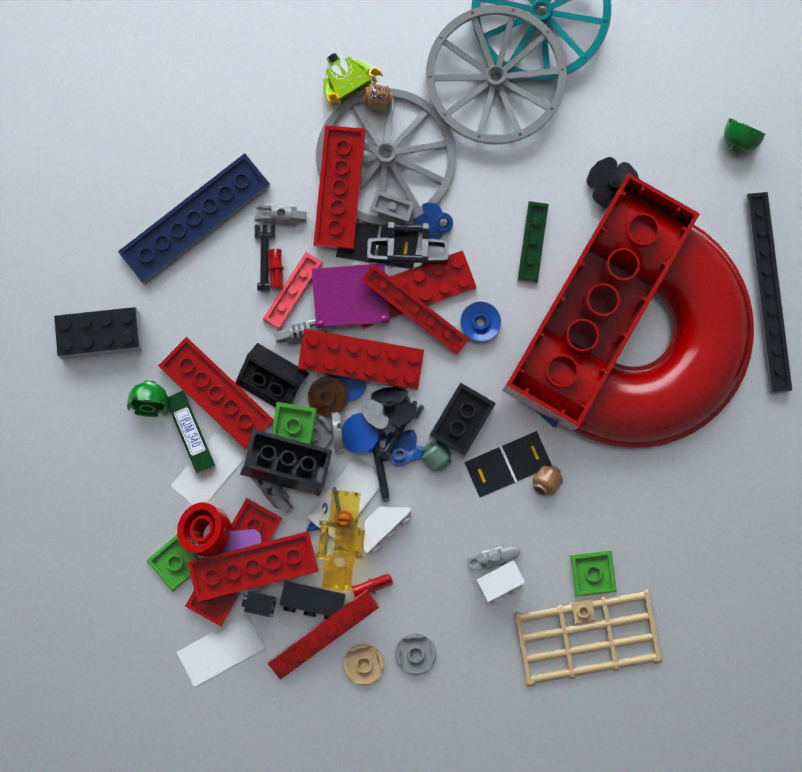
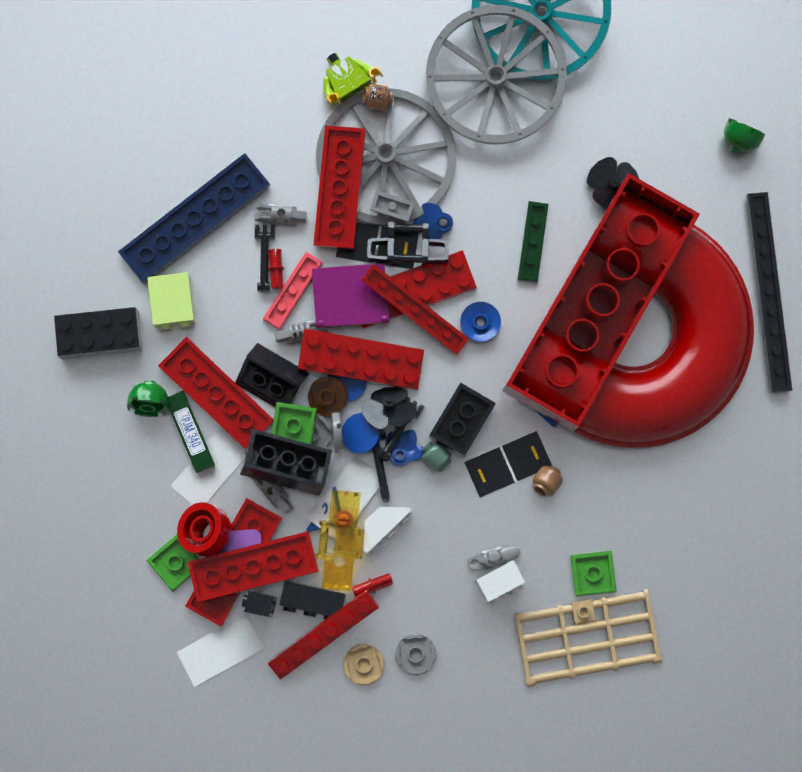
(171, 301): none -> yellowish green brick

